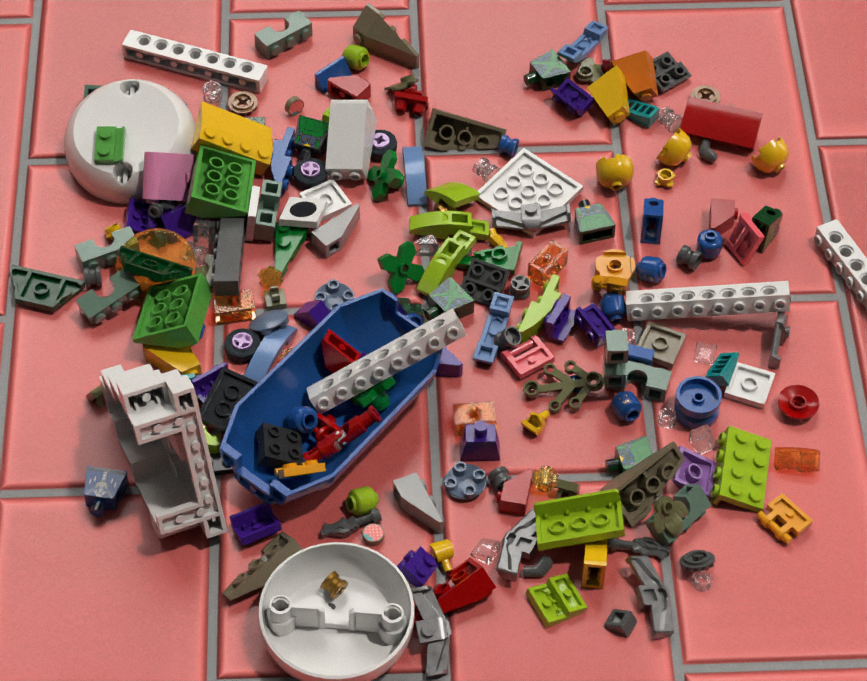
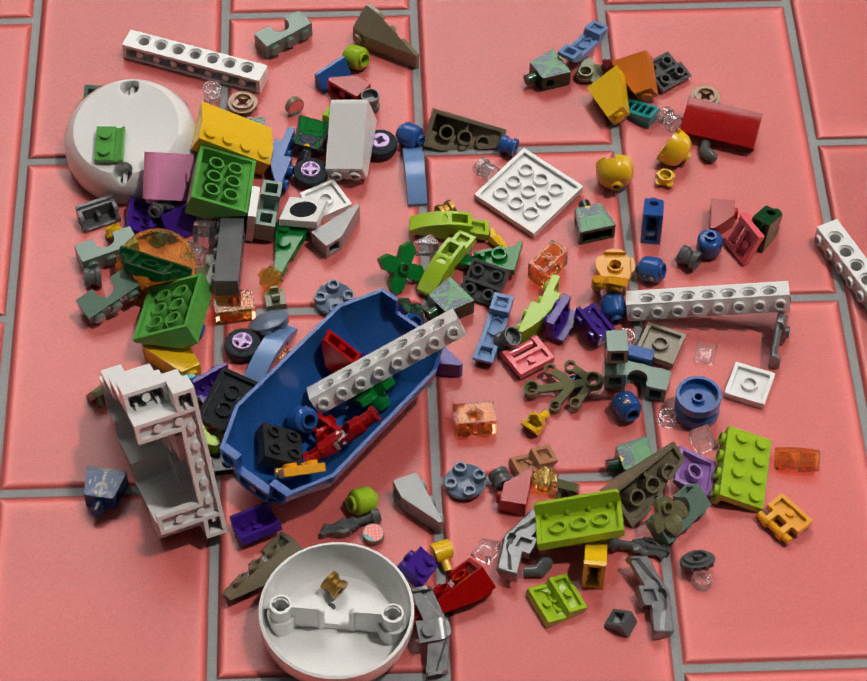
(43, 289): wing -> none
(97, 213): none -> dark grey hinge
(312, 313): dark purple slope -> none
(373, 97): none -> dark grey wheel
(385, 176): green plant -> none
(406, 82): olive plate -> none
(410, 135): none -> blue head
(413, 98): red hips -> none
(453, 194): lime slope -> none
(480, 442): dark purple torso -> none
(520, 287): dark grey wheel -> none
(531, 217): flat silver plate -> none
(534, 460): none -> nougat slope
(573, 97): dark purple bracket -> none
(720, 372): teal slope -> none
(771, 156): yellow cylinder -> none
(799, 395): red dish -> none

